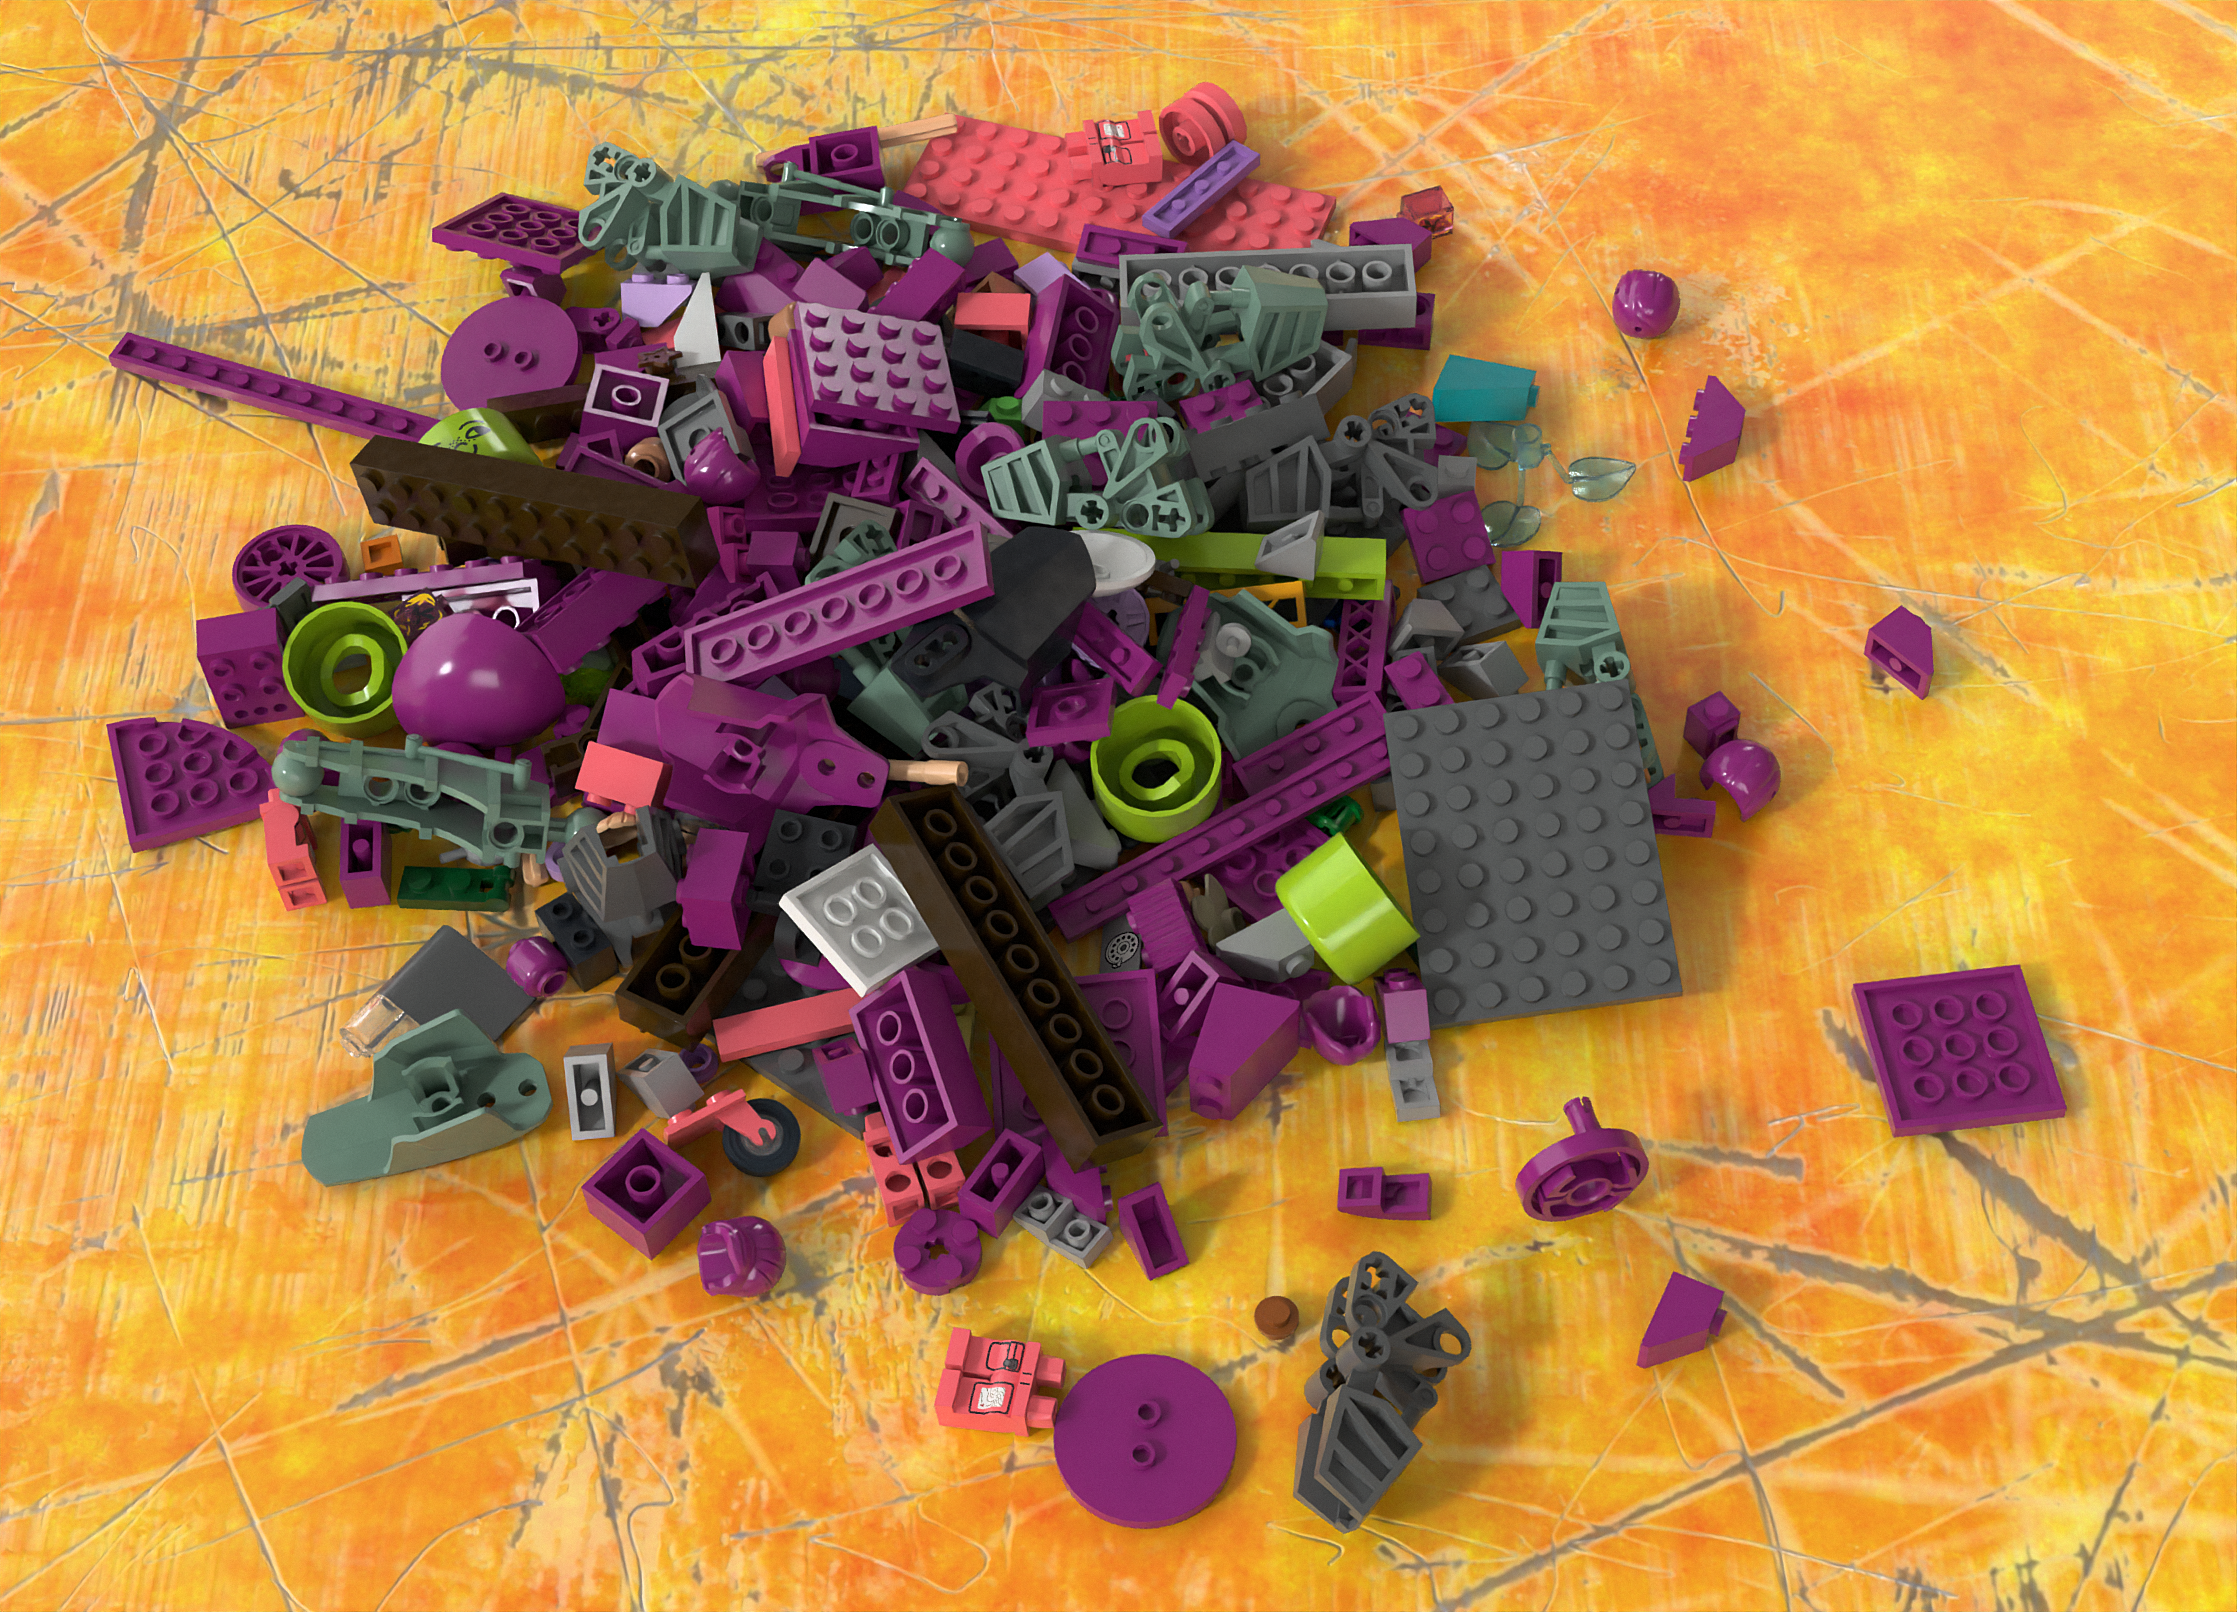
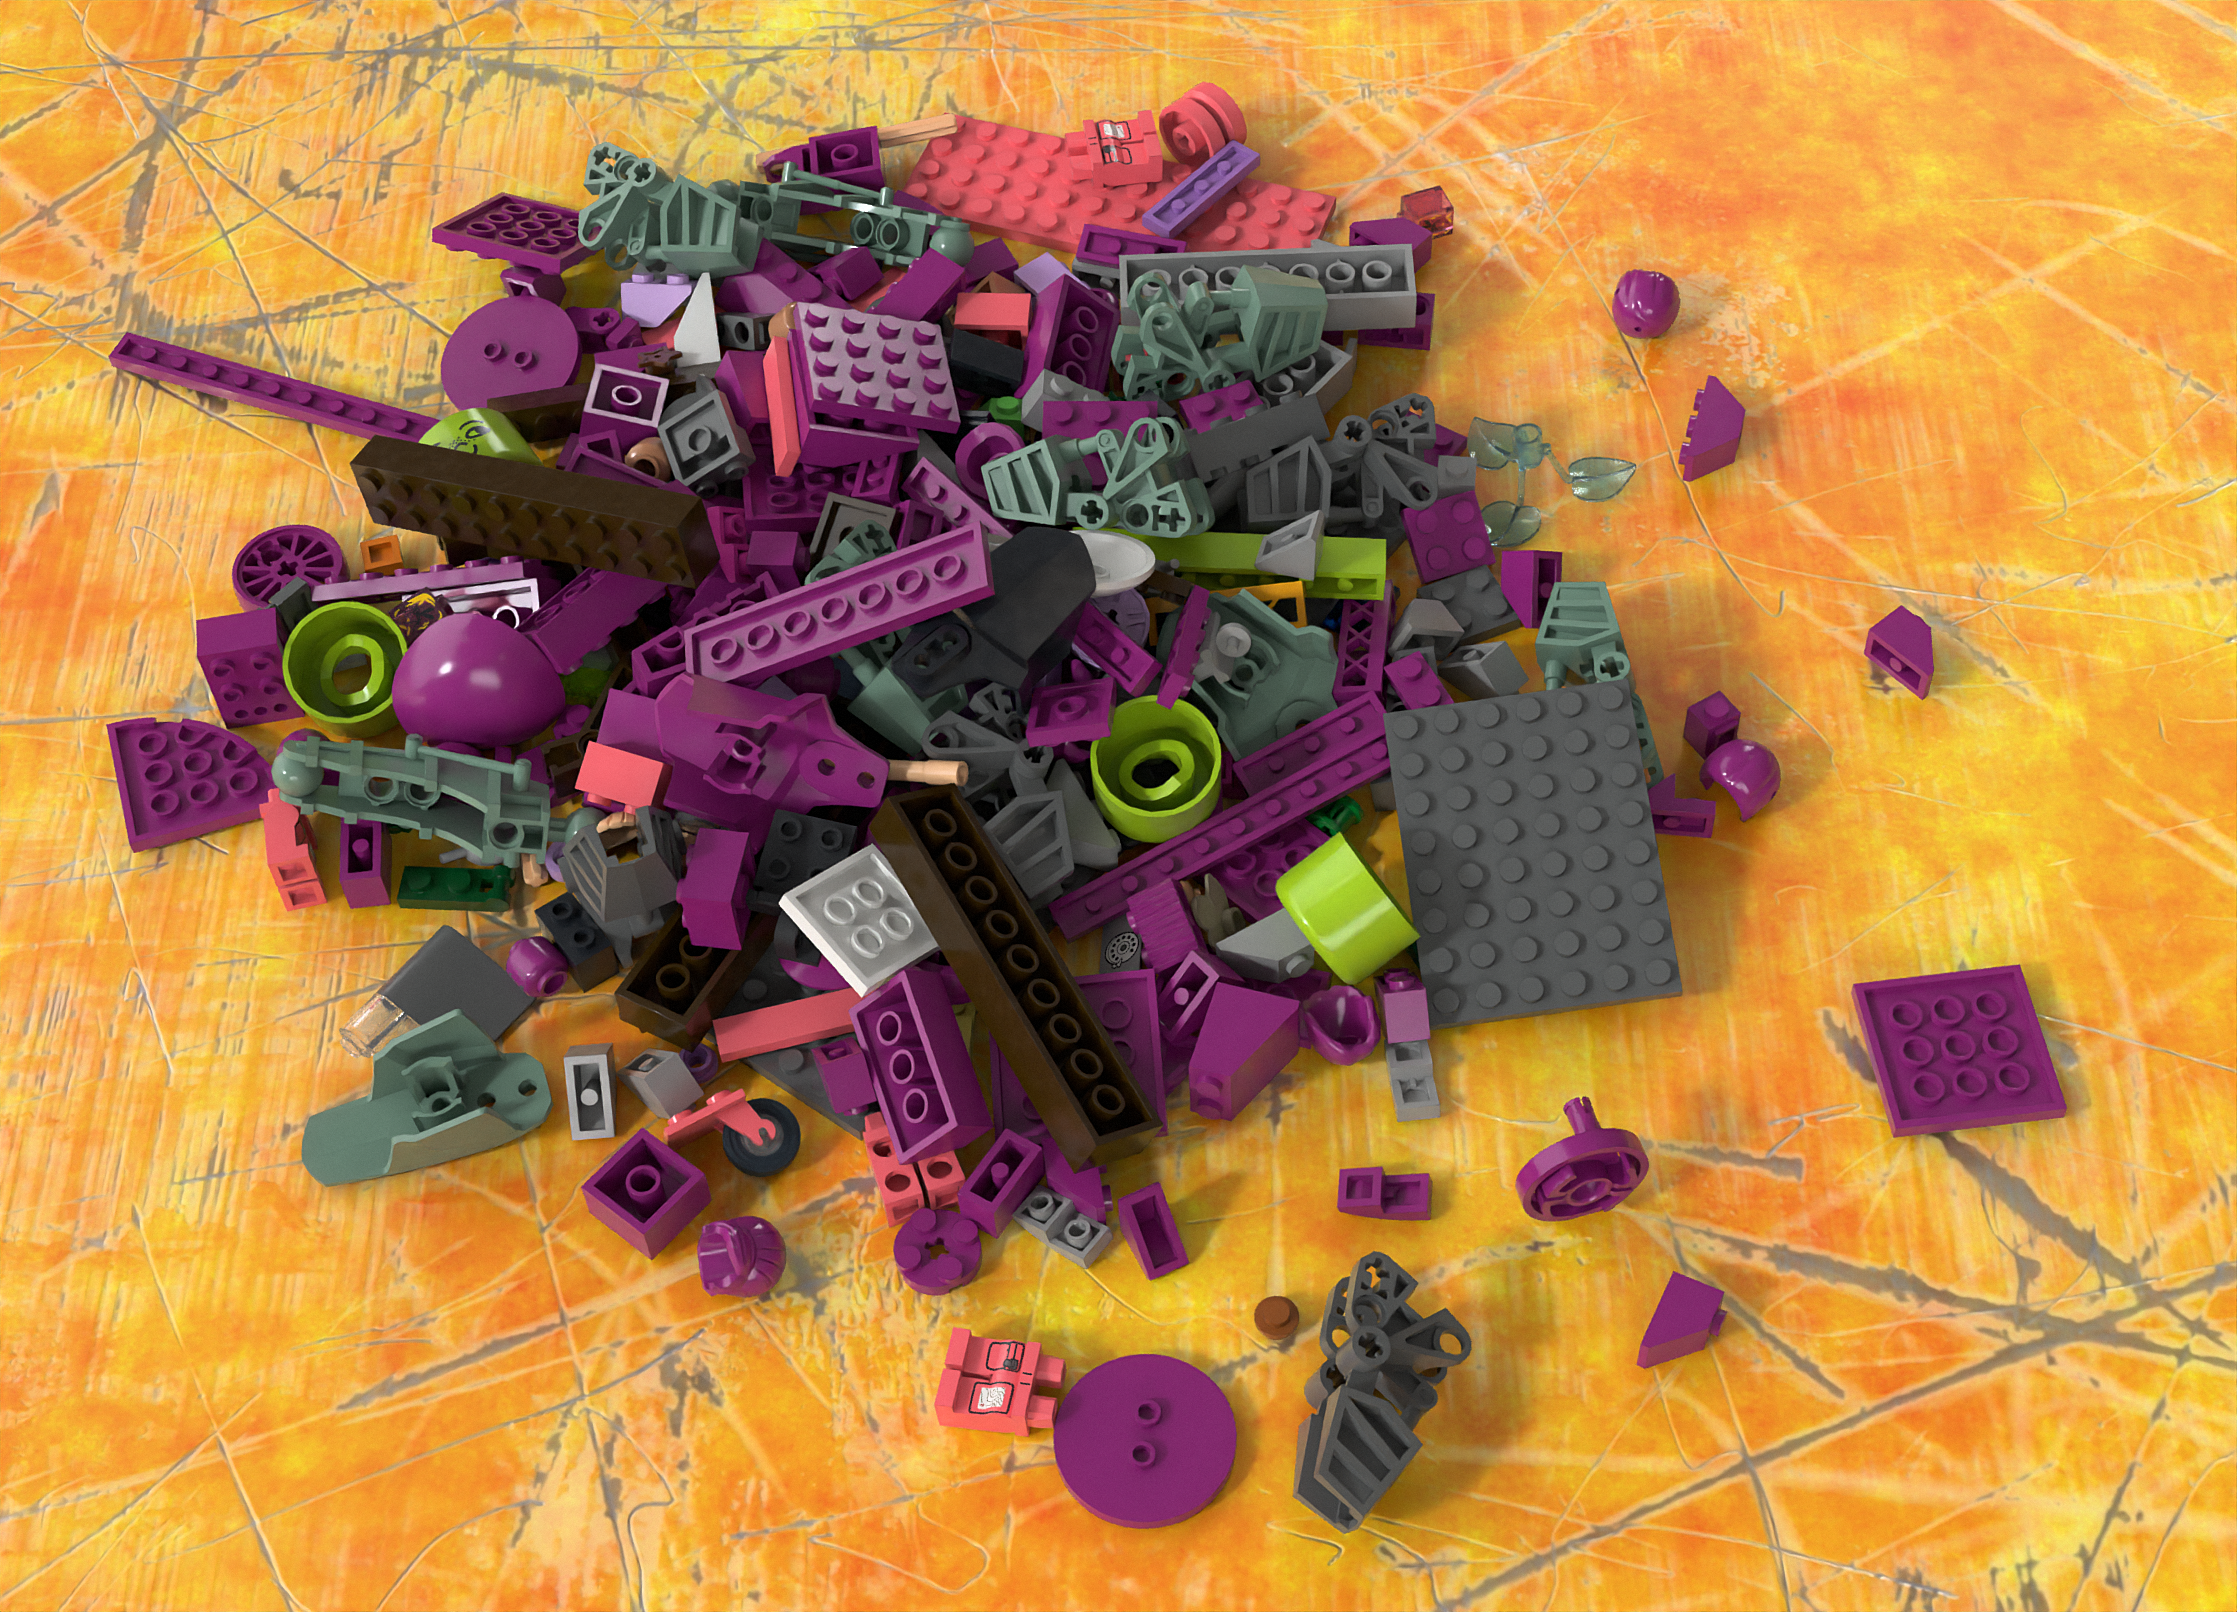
(717, 472): magenta piece -> none
(830, 288): magenta slope -> none
(1483, 391): teal slope -> none

